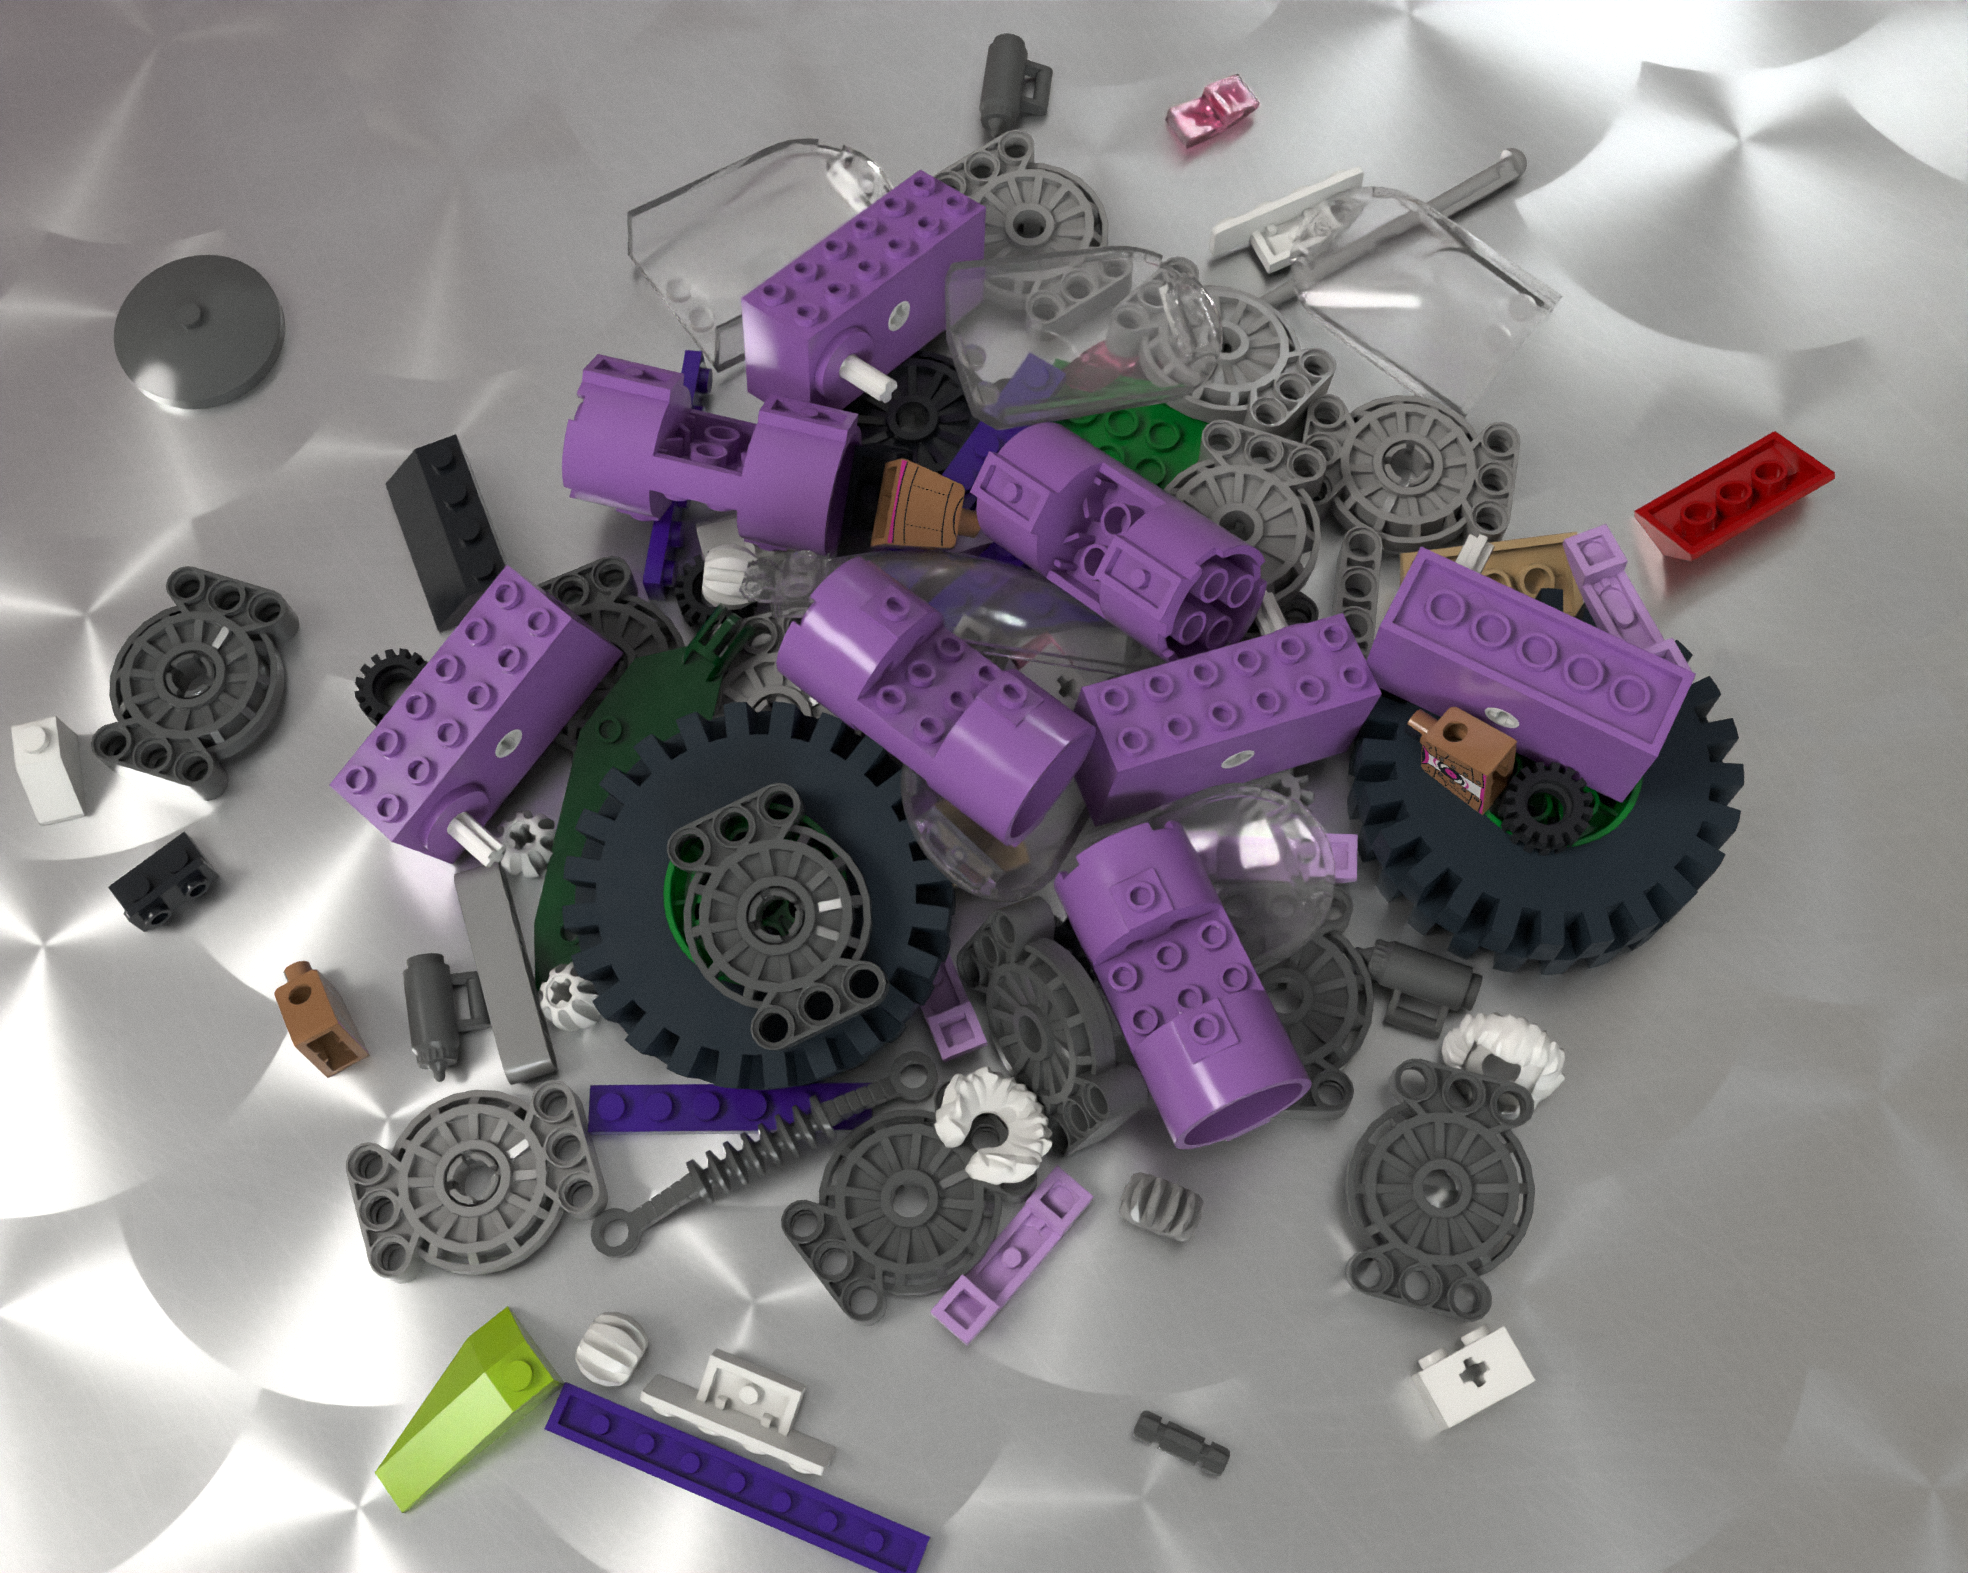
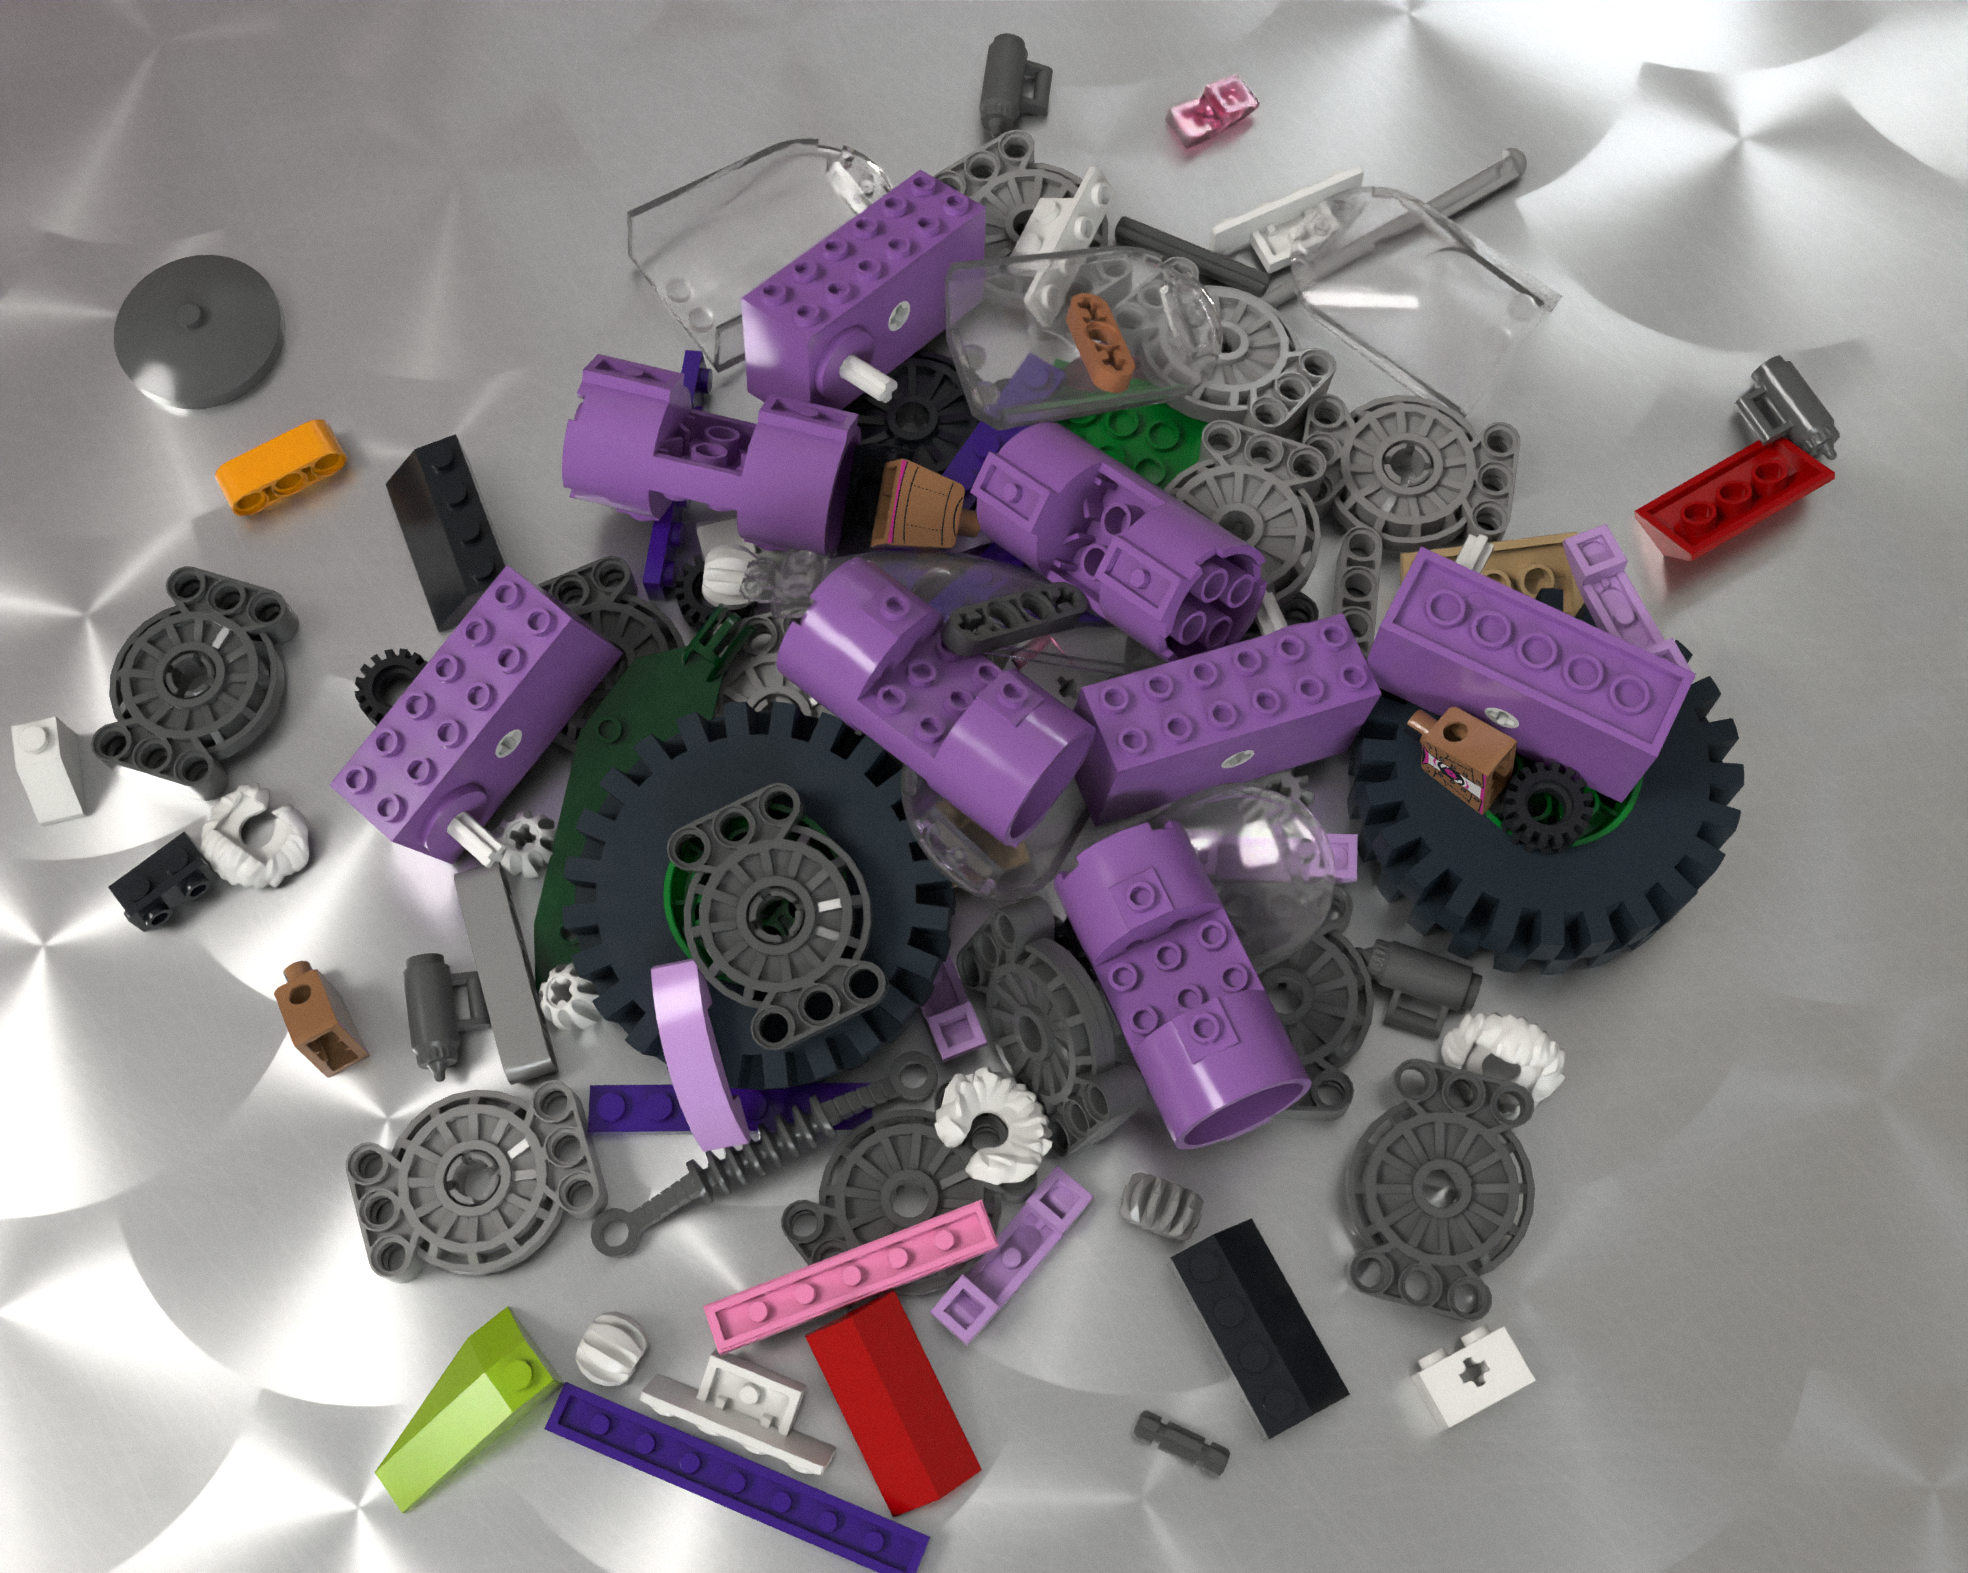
(249, 866): none -> white piece
(280, 467): none -> light orange beam
(694, 1057): none -> lavender slope
(850, 1277): none -> bright pink tile
(894, 1404): none -> red slope
(1008, 609): none -> dark grey beam
(1067, 222): none -> white bracket
(1111, 377): none -> nougat beam
(1208, 262): none -> dark grey axle
(1257, 1328): none -> black slope
(1793, 406): none -> dark grey piece

